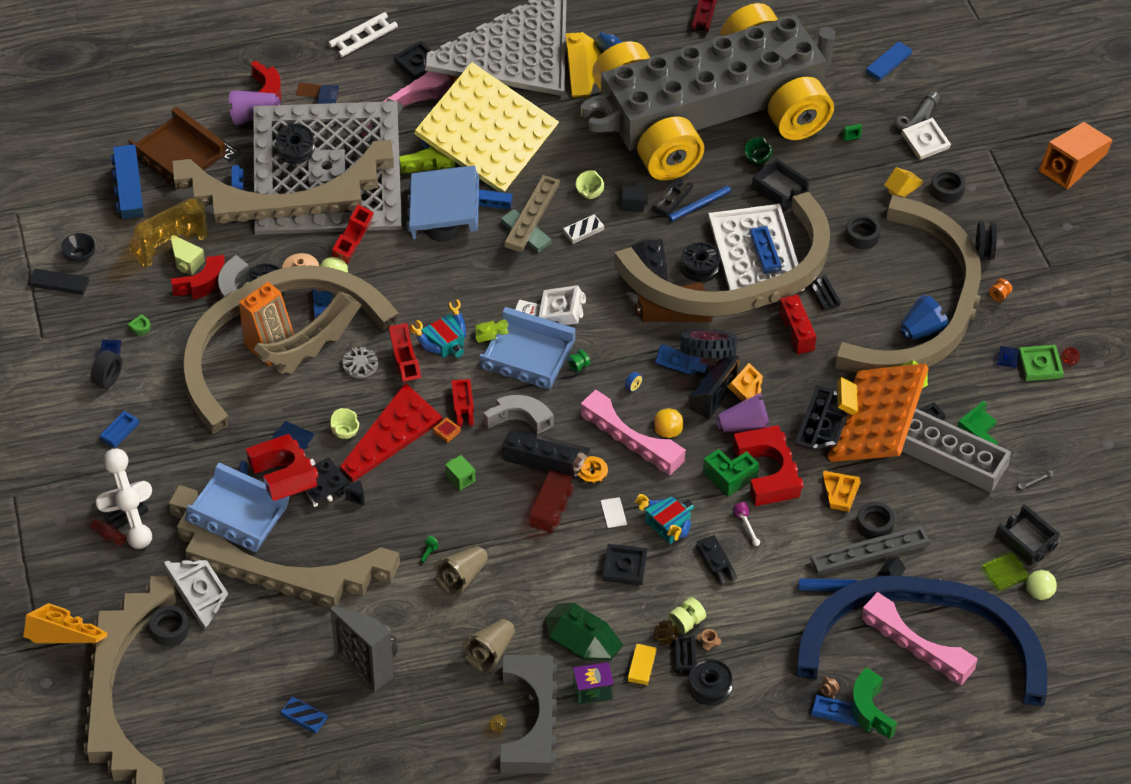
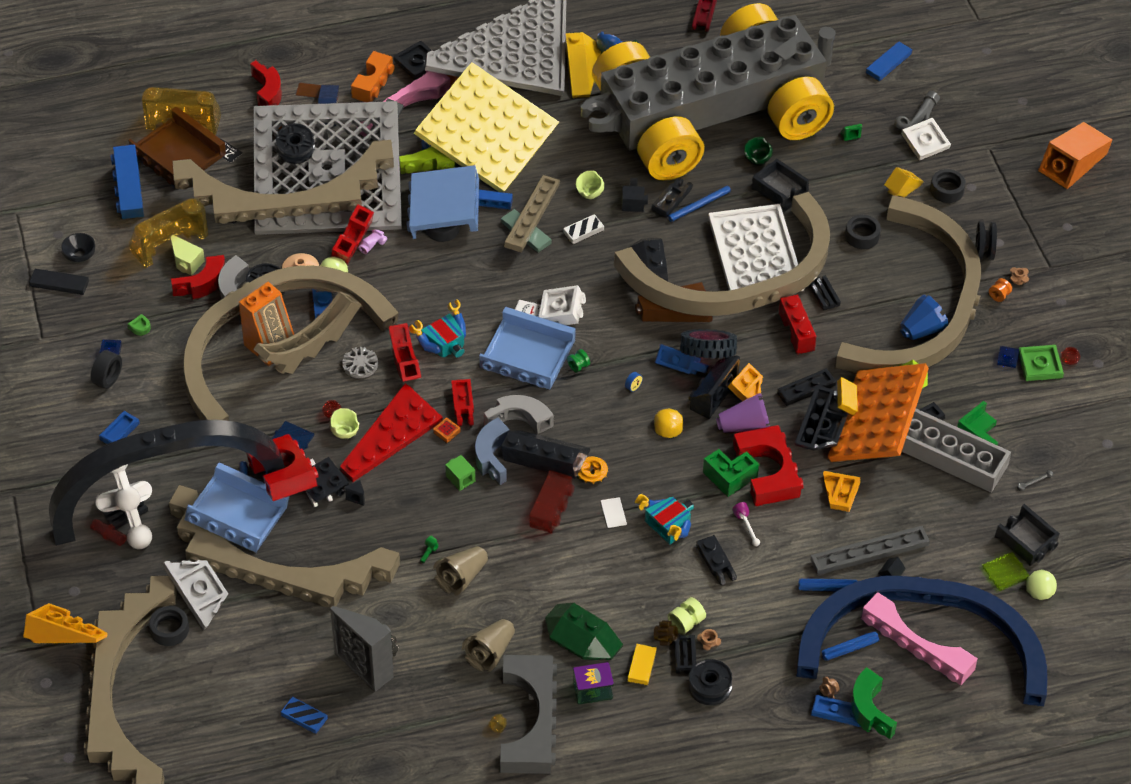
(149, 445): none -> black arch
(197, 104): none -> clear yellow windscreen
(237, 175): blue plate -> none
(244, 102): medium lavender cone -> none
(329, 407): none -> clear red plate
(344, 50): white bar -> none
(369, 242): none -> lavender arm
(378, 68): none -> orange arch
(487, 442): none -> sand blue arch
(489, 330): lime plate -> none
(624, 564): black plate -> none
(660, 452): bright pink arch -> none
(700, 261): black wheel -> none
(765, 249): blue tile -> none
(805, 387): none -> black tile
(850, 645): none -> blue axle
(879, 509): black tyre -> none
(1019, 275): none -> medium nougat plate

